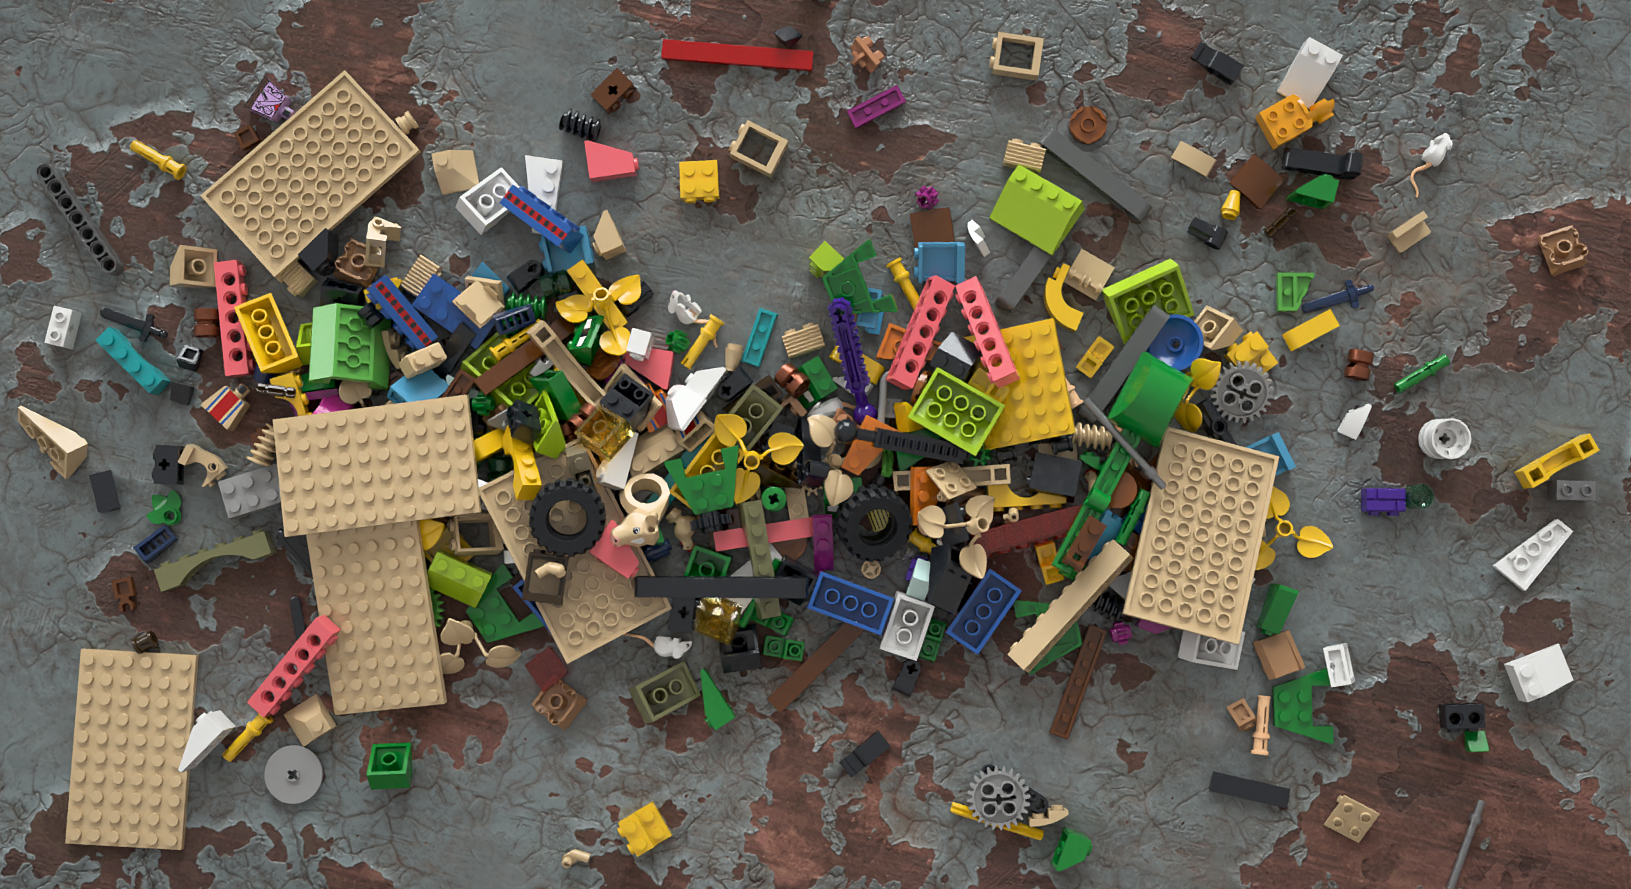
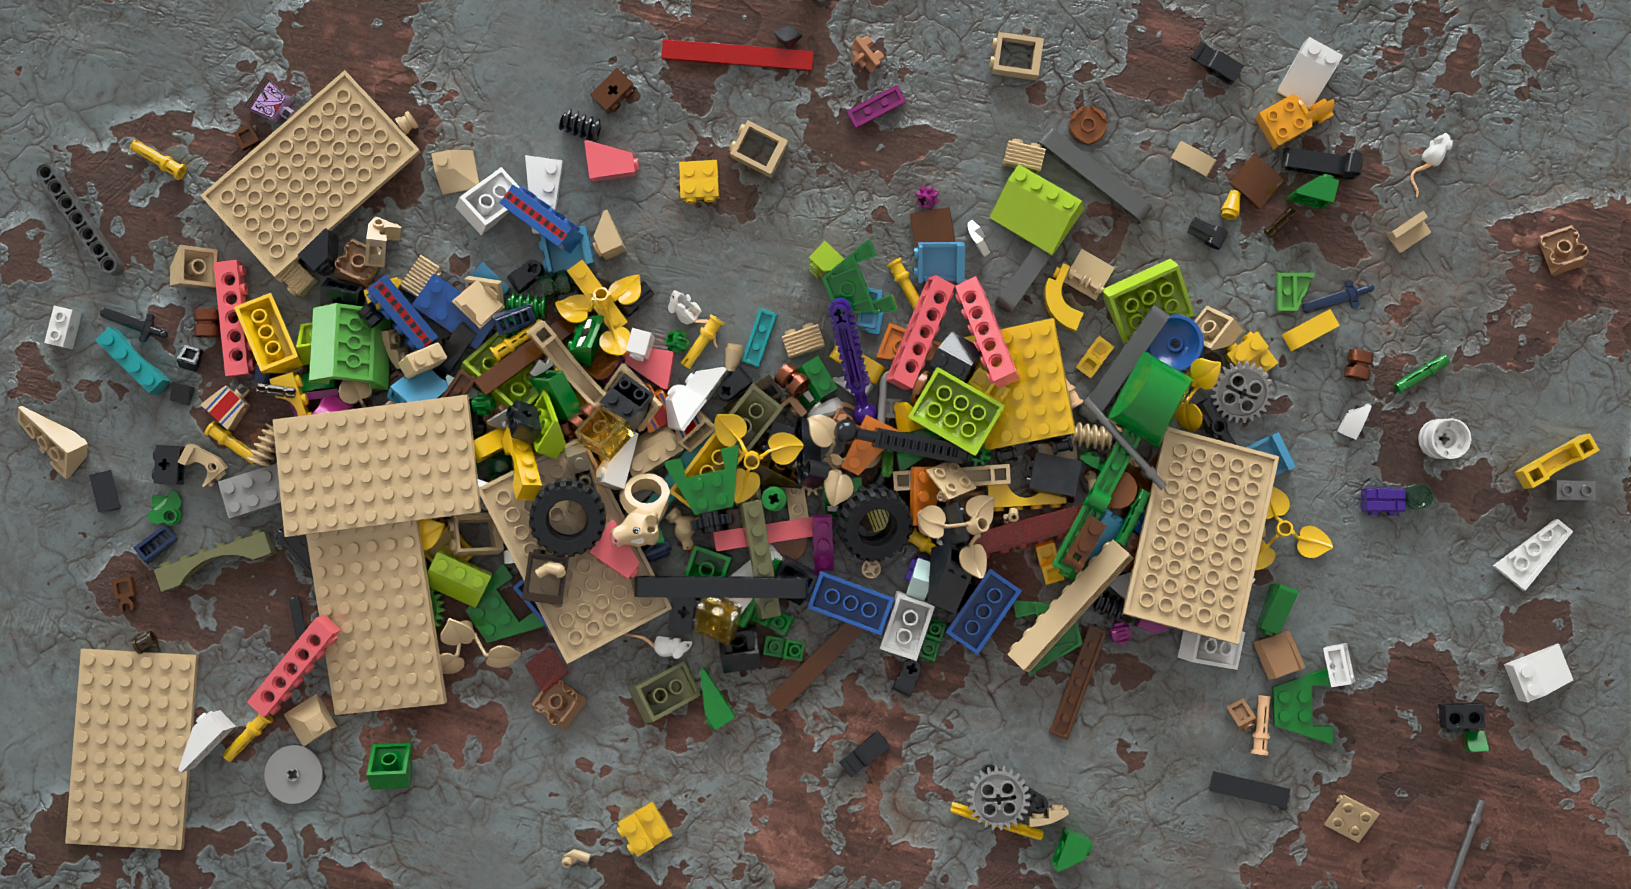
(225, 438): none -> yellow pin

